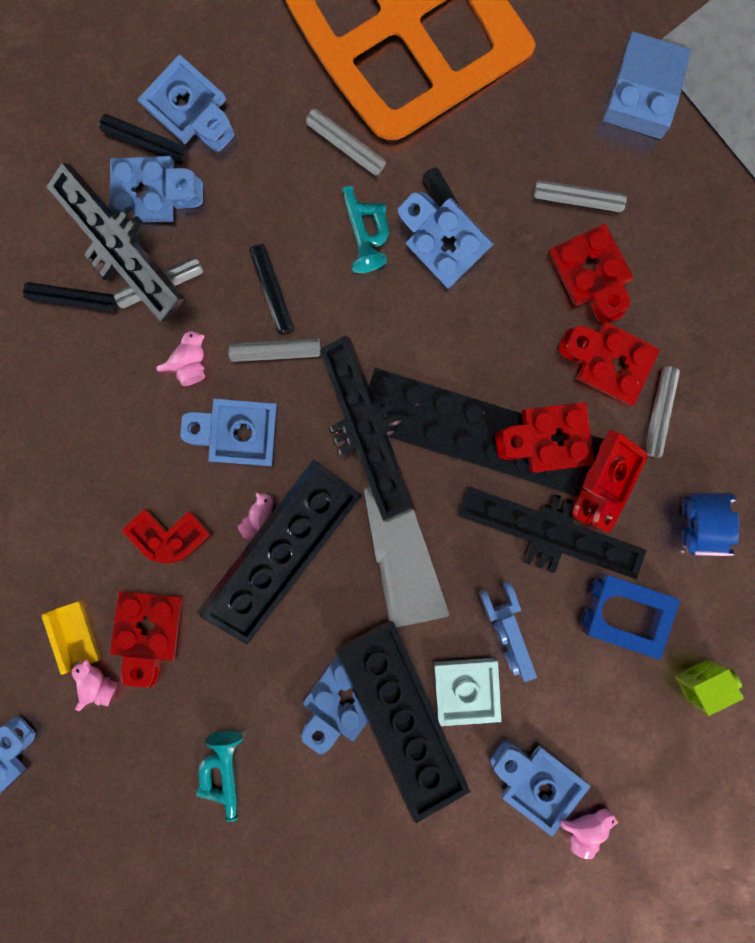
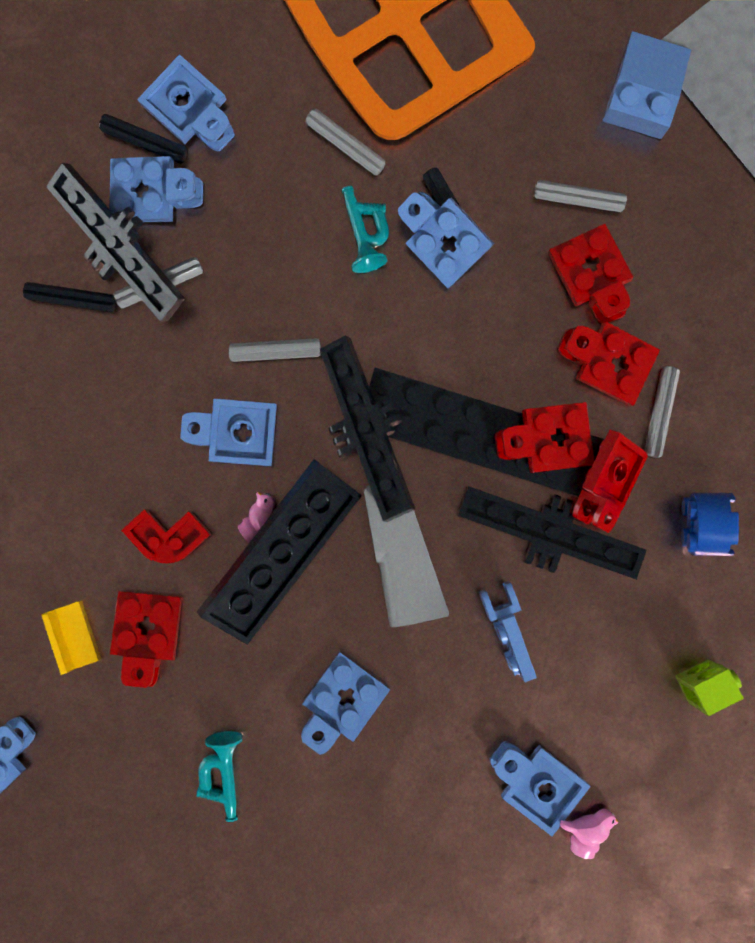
(92, 685): bright pink animal -> none
(187, 360): bright pink animal -> none
(271, 288): black axle -> none
(402, 721): black plate -> none
(467, 691): light aqua plate -> none
(660, 625): blue panel -> none

